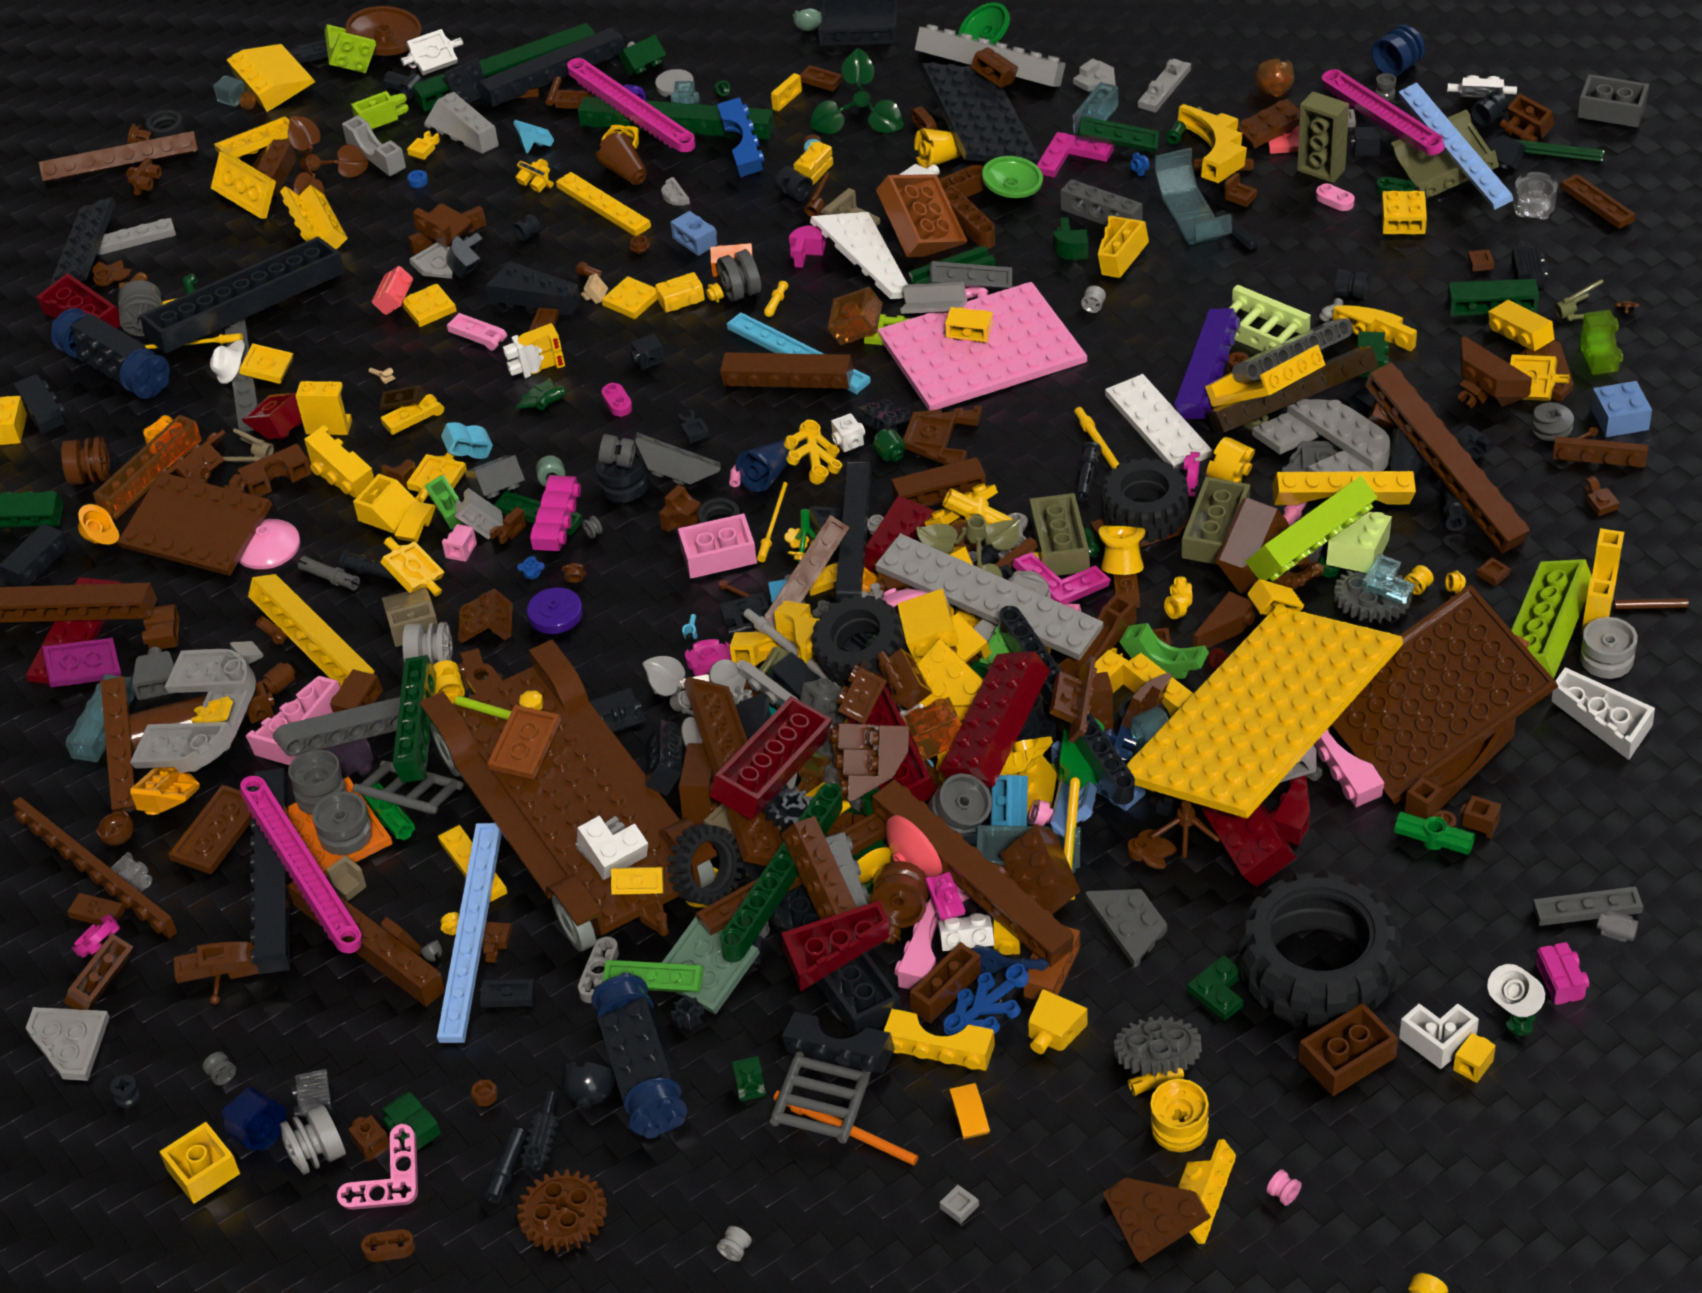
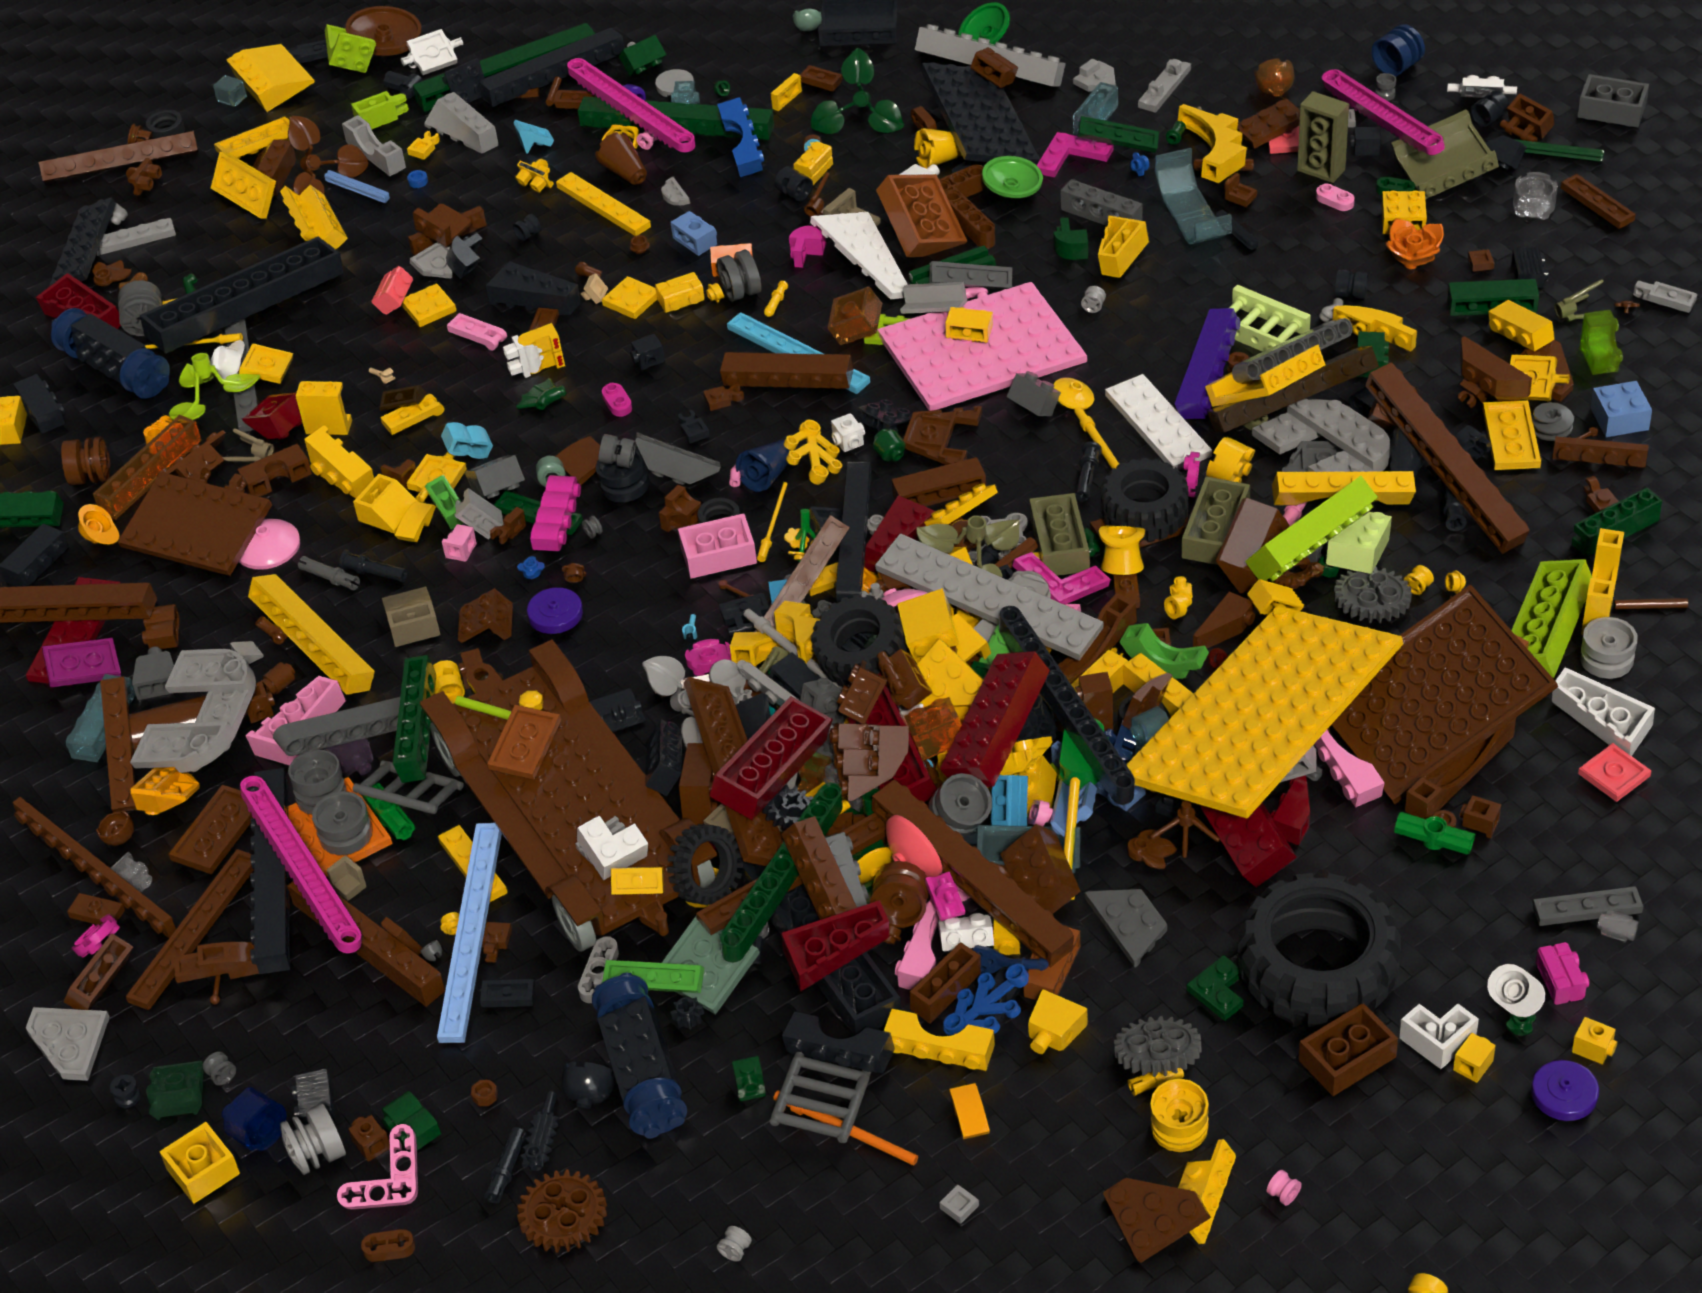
(119, 214): none -> light grey arm
(175, 1089): none -> clear green slope
(191, 930): none -> reddish brown plate
(202, 372): none -> lime plant
(216, 711): yellow plate -> none
(247, 99): clear orange plate -> none
(356, 691): reddish brown brick -> none
(357, 186): none -> medium blue axle
(412, 567): yellow plate -> none
(435, 643): light grey wheel -> none
(580, 459): none -> reddish brown slope
(645, 140): none -> bright pink bush
(721, 397): none -> reddish brown plate
(972, 507): yellow piece -> none
(1034, 394): none -> dark grey brick
(1072, 698): reddish brown bracket -> none
(1074, 393): none -> yellow dish
(1383, 582): clear light blue plate -> none
(1412, 245): none -> orange brick
(1457, 147): light blue plate -> none
(1493, 571): reddish brown tile -> none
(1511, 435): none -> yellow plate
(1565, 1090): none -> dark purple wheel
(1594, 1041): none -> yellow brick
(1614, 772): none -> coral plate
(1625, 516): none -> dark green brick
(1666, 295): none -> light grey hinge

